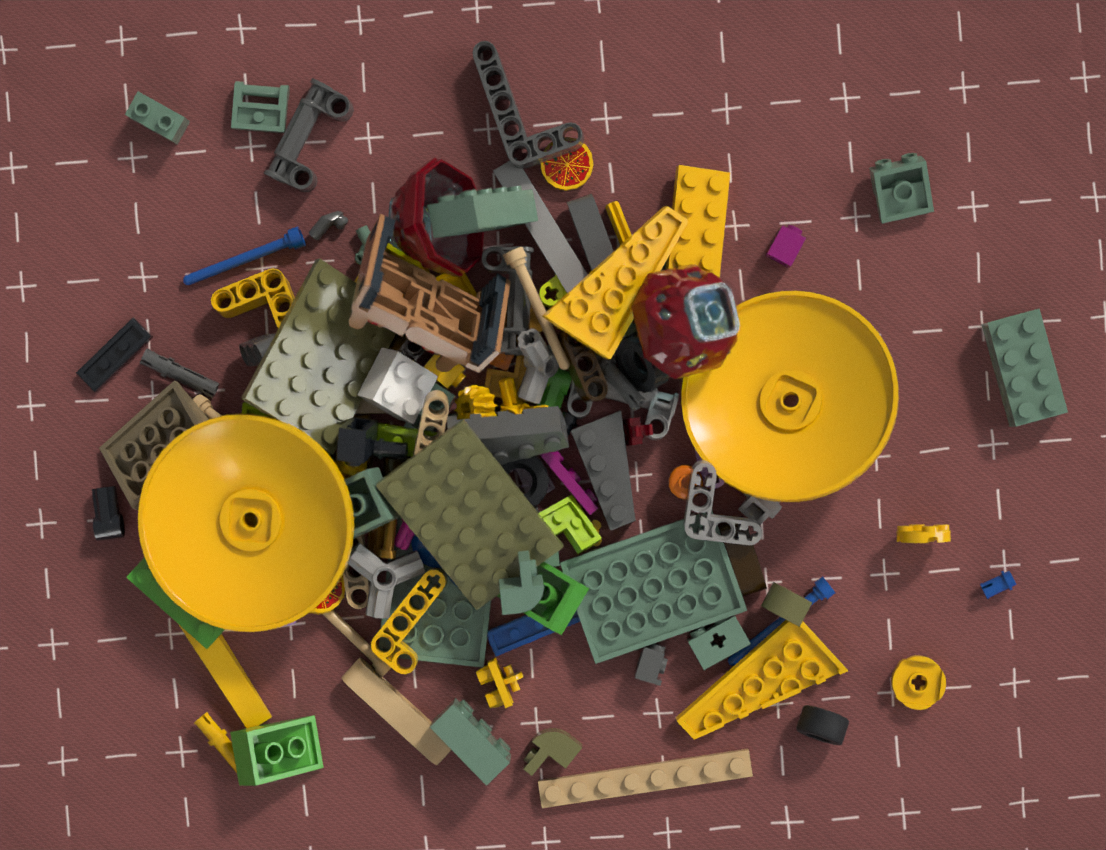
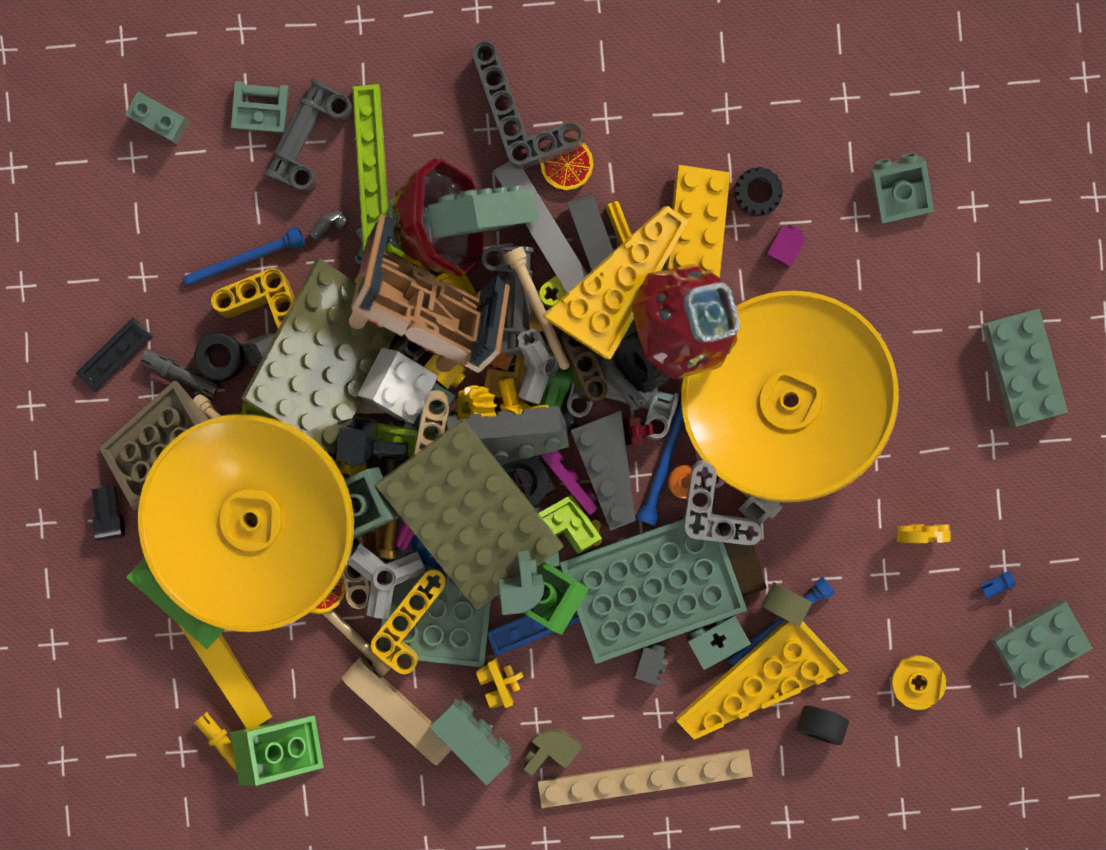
(203, 351): none -> black tyre
(370, 157): none -> lime tile
(648, 512): none -> blue piece
(771, 181): none -> black tyre
(1041, 643): none -> sand green brick

